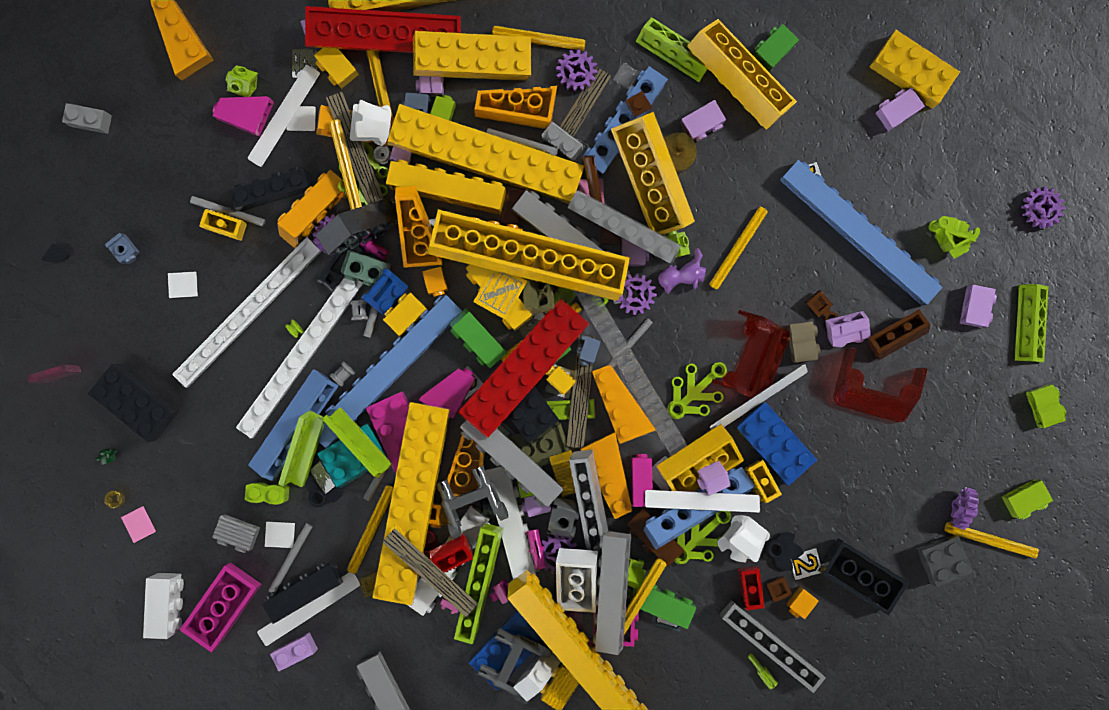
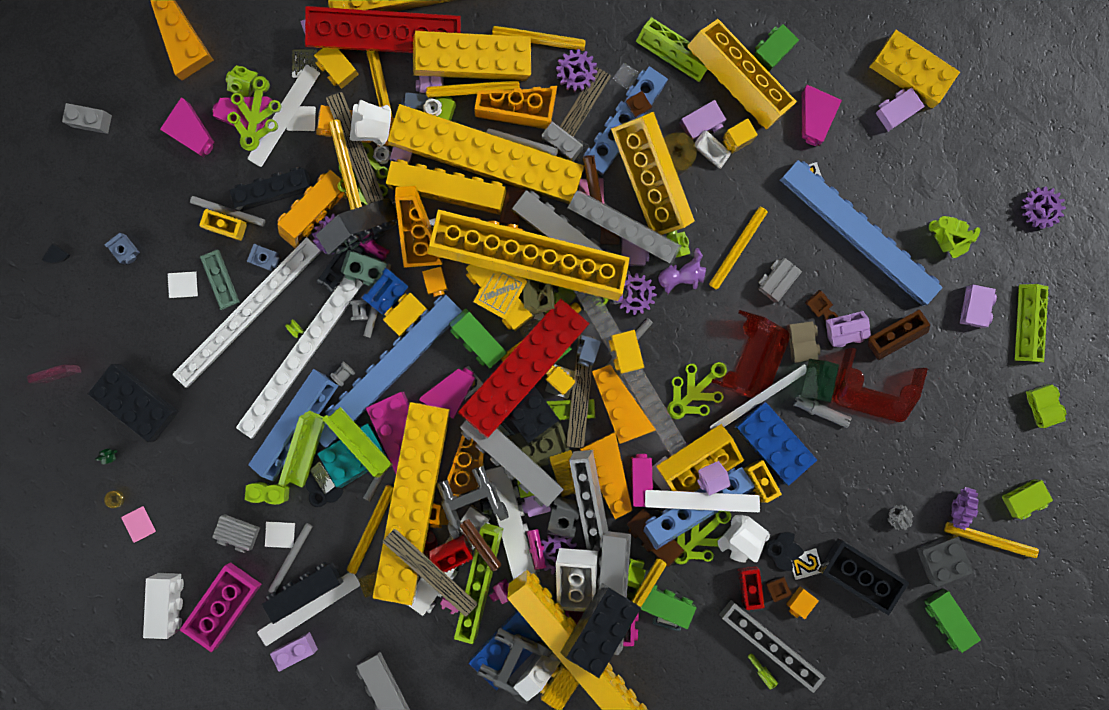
(188, 129): none -> dark pink slope
(219, 279): none -> sand green tile
(254, 116): none -> lime plant
(256, 254): none -> sand blue brick
(436, 104): none -> white plate
(466, 89): none -> yellow axle
(480, 545): none -> reddish brown axle
(600, 630): none -> black brick
(626, 351): none -> yellow brick
(712, 149): none -> white tile
(739, 136): none -> yellow brick
(779, 280): none -> light grey brick
(814, 407): none -> light grey pin
(817, 114): none -> dark pink slope
(820, 380): none -> clear green slope
(900, 517): none -> light grey gear
(951, 621): none -> bright green brick

